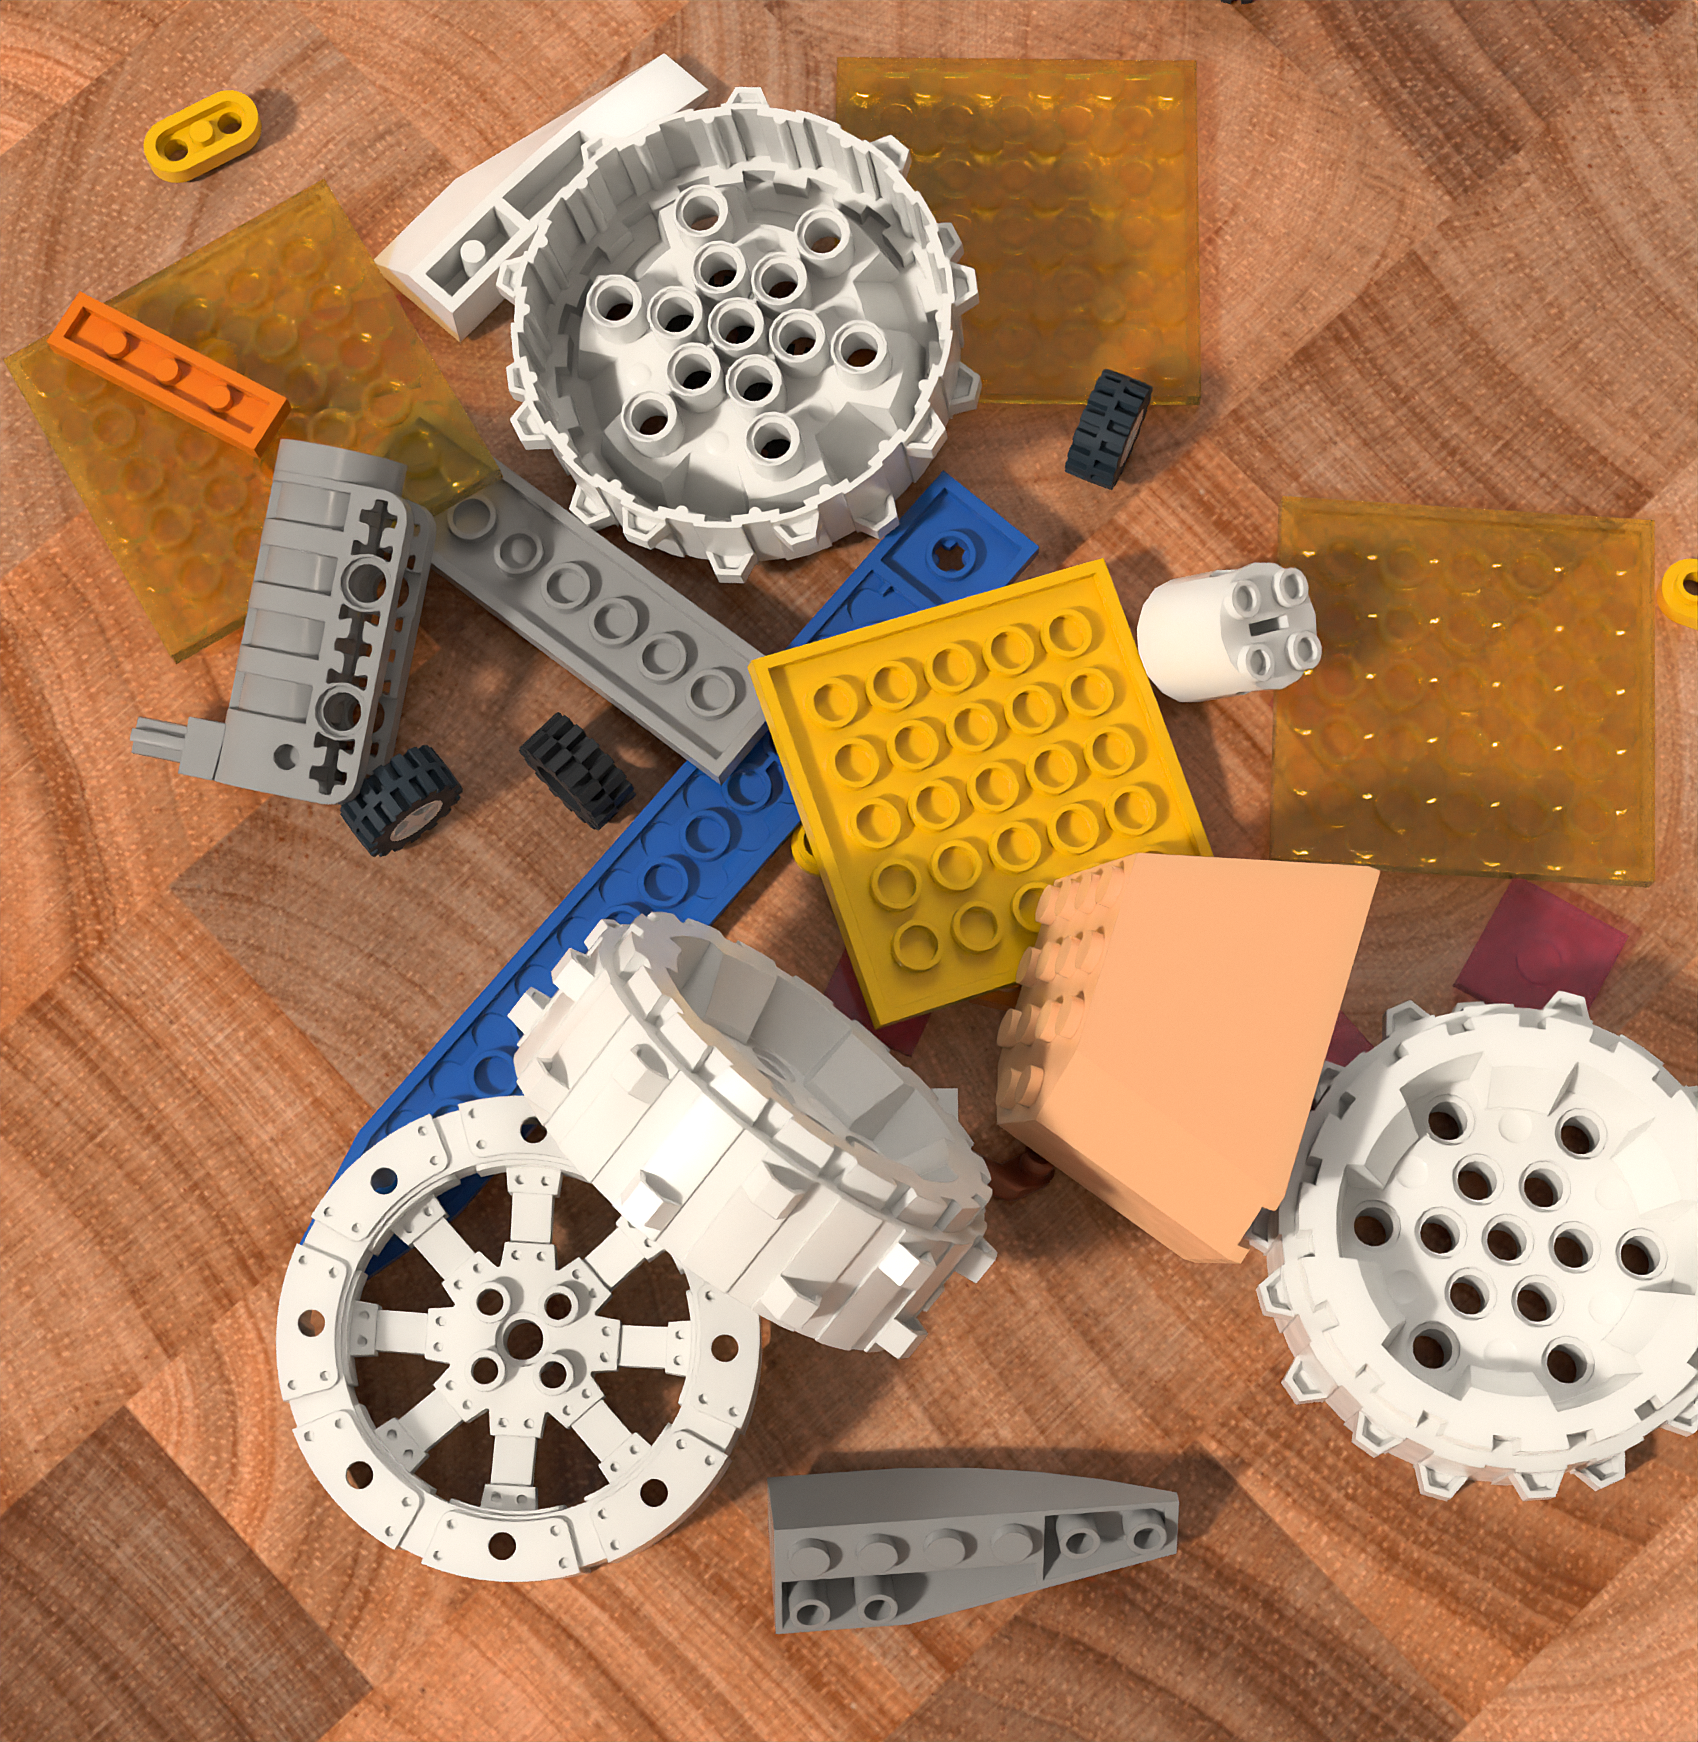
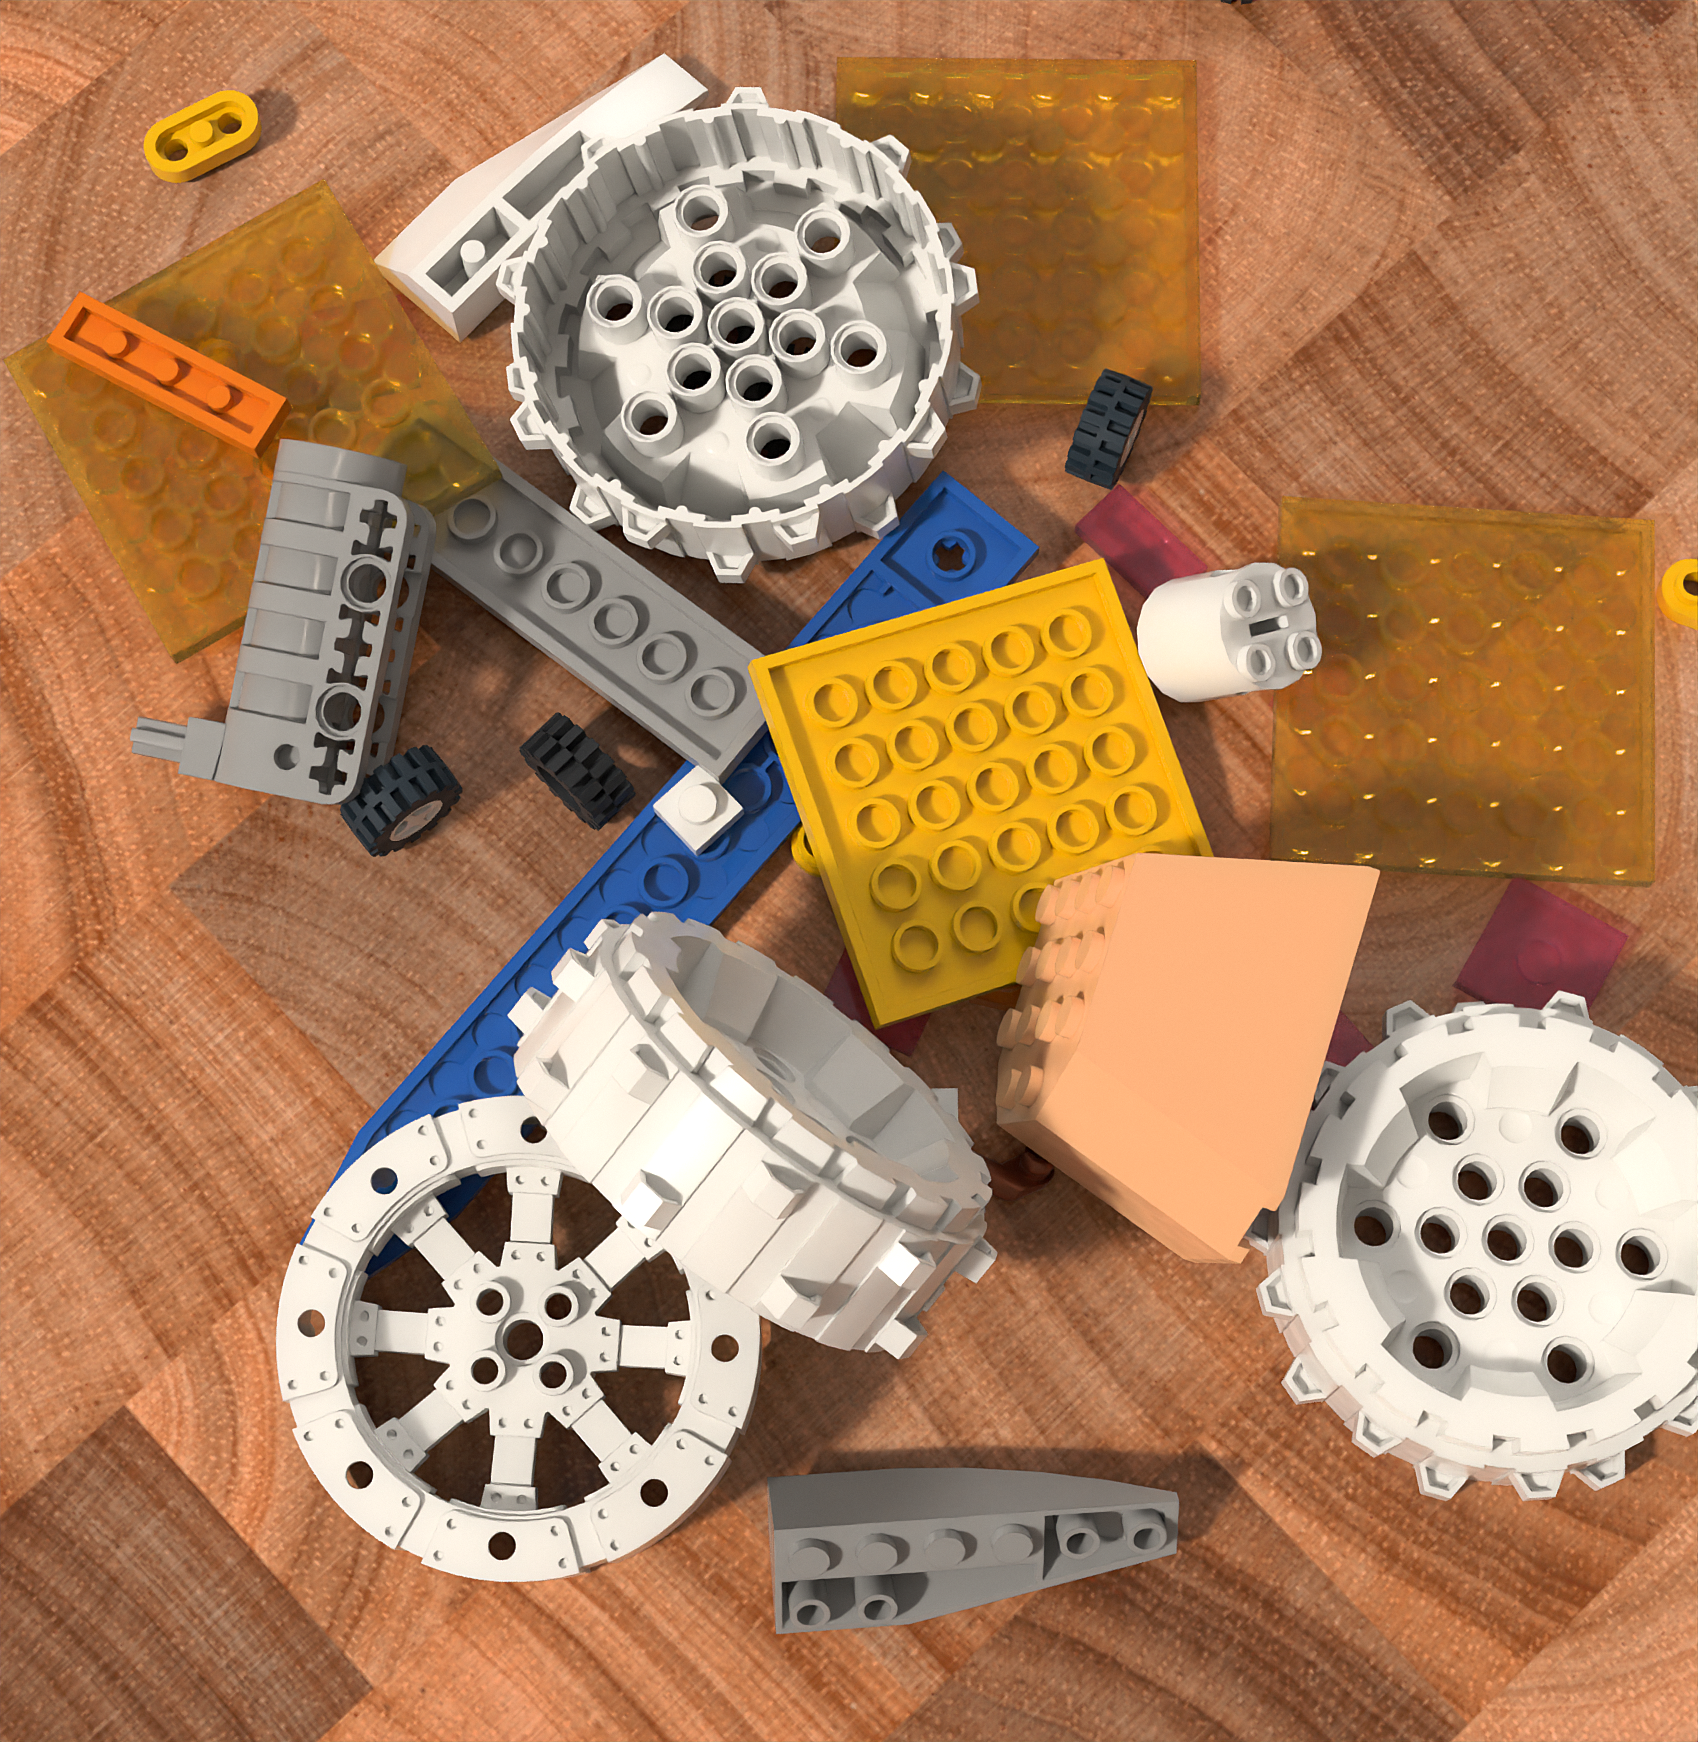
(698, 810): none -> white plate
(1136, 543): none -> clear pink tile

